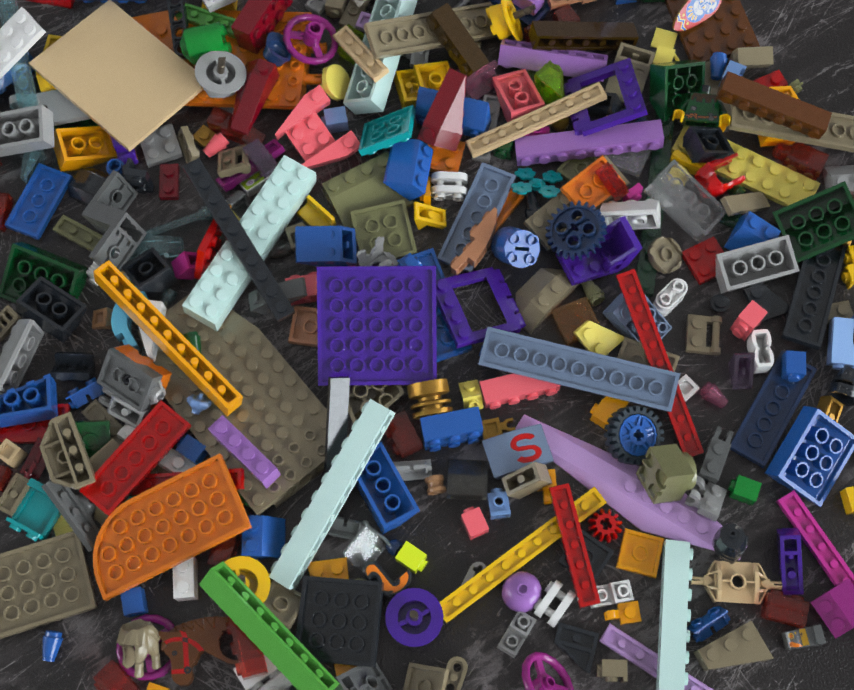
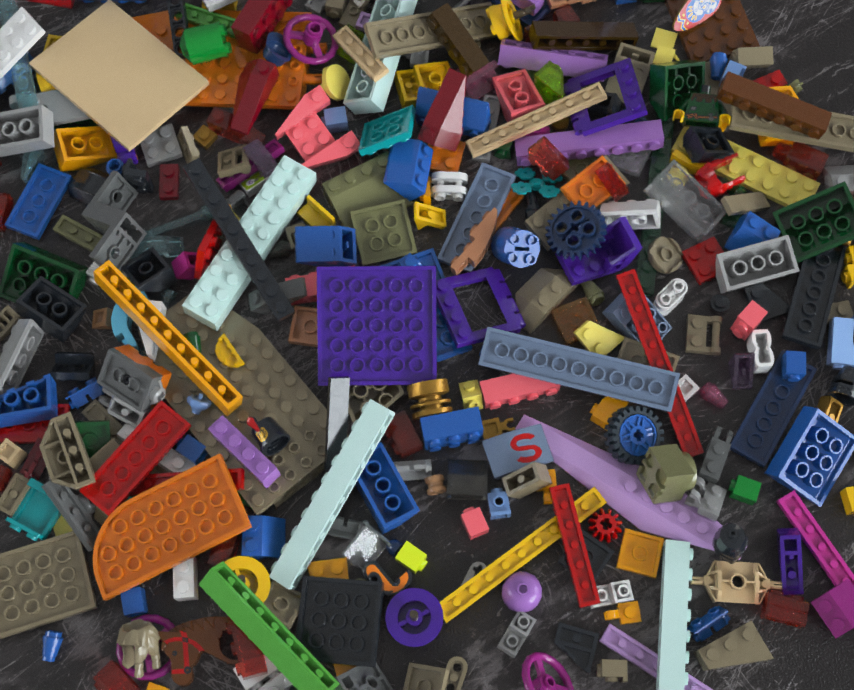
(215, 145): coral cone -> none
(220, 73): light grey piece -> none
(227, 354): none -> yellow tile
(268, 435): none -> black hat
(376, 255): light grey piece -> none
(542, 606): white brick -> none
(548, 158): none -> clear red brick
(635, 193): dark pink plate -> none
(803, 637): dark grey leg -> none

